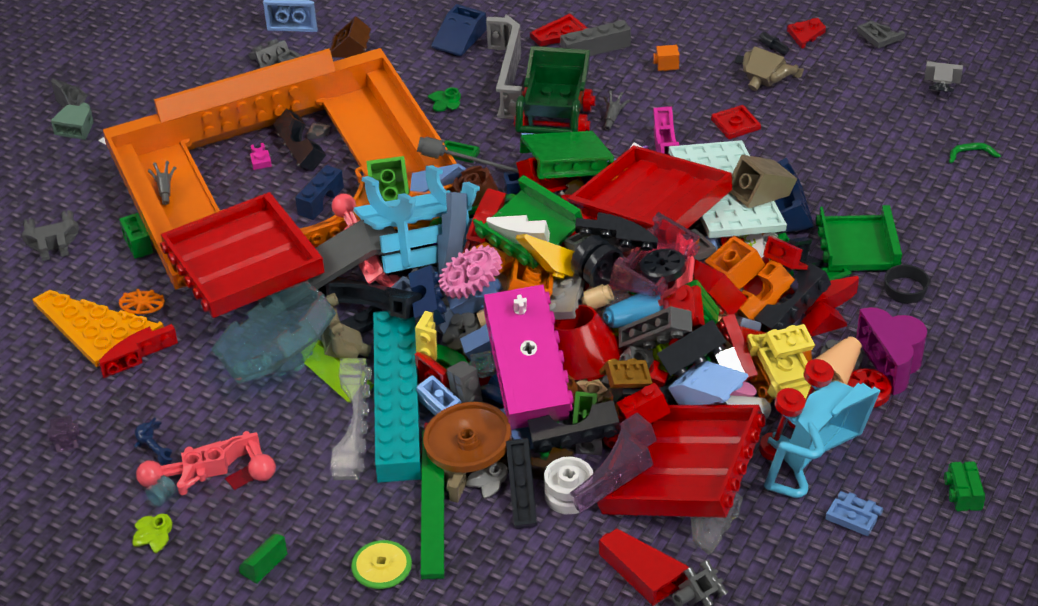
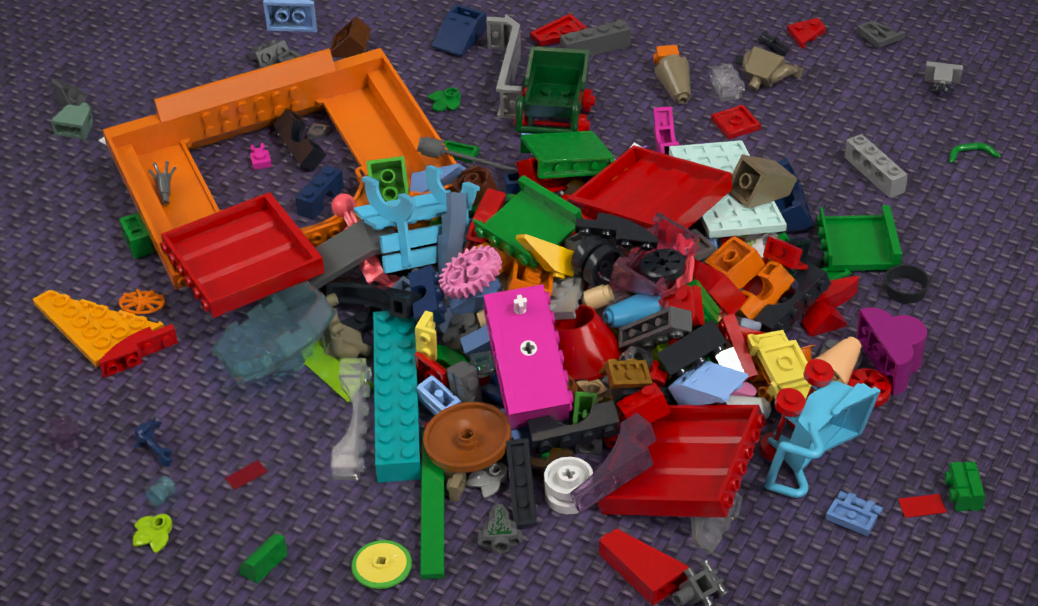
(51, 236): dark grey connector -> none
(209, 462): coral piece -> none
(500, 531): none -> dark grey rock
(515, 225): white slope -> none
(612, 110): dark grey piece -> none
(675, 77): none -> dark tan cone
(726, 82): none -> clear brick
(788, 341): light yellow bracket -> none
(875, 166): none -> light grey brick
(922, 505): none -> red sticker

